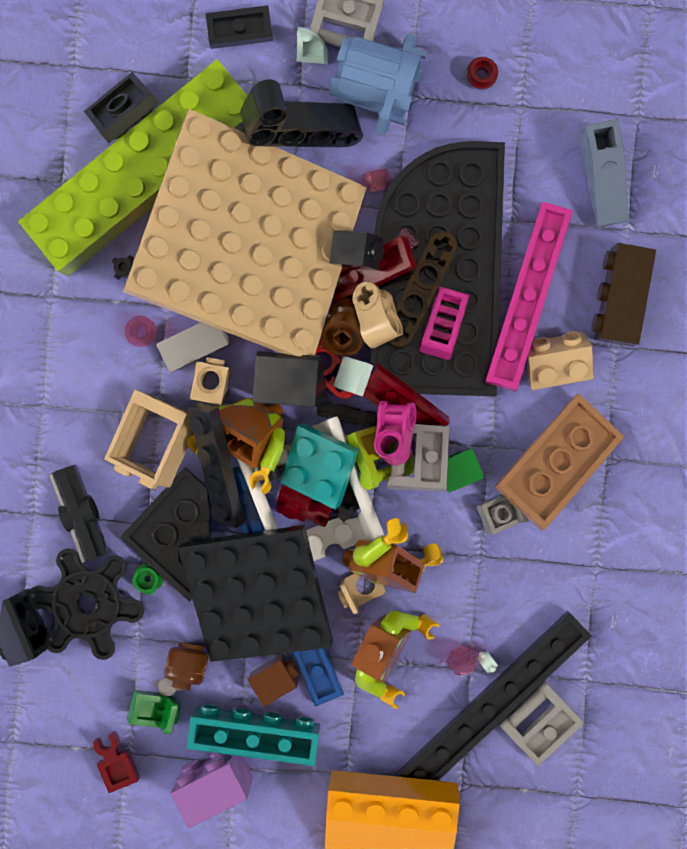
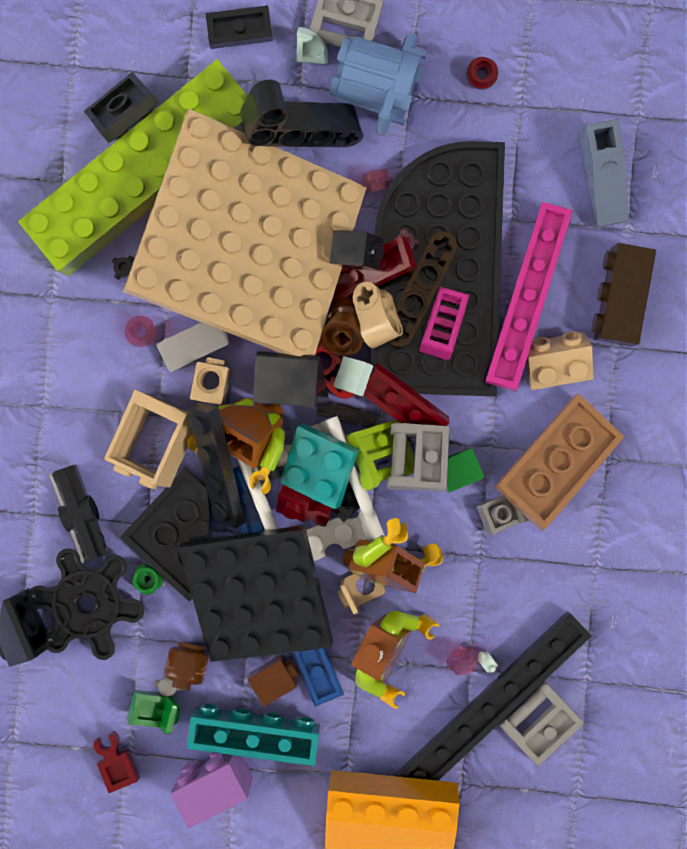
(394, 425): dark pink piece -> none

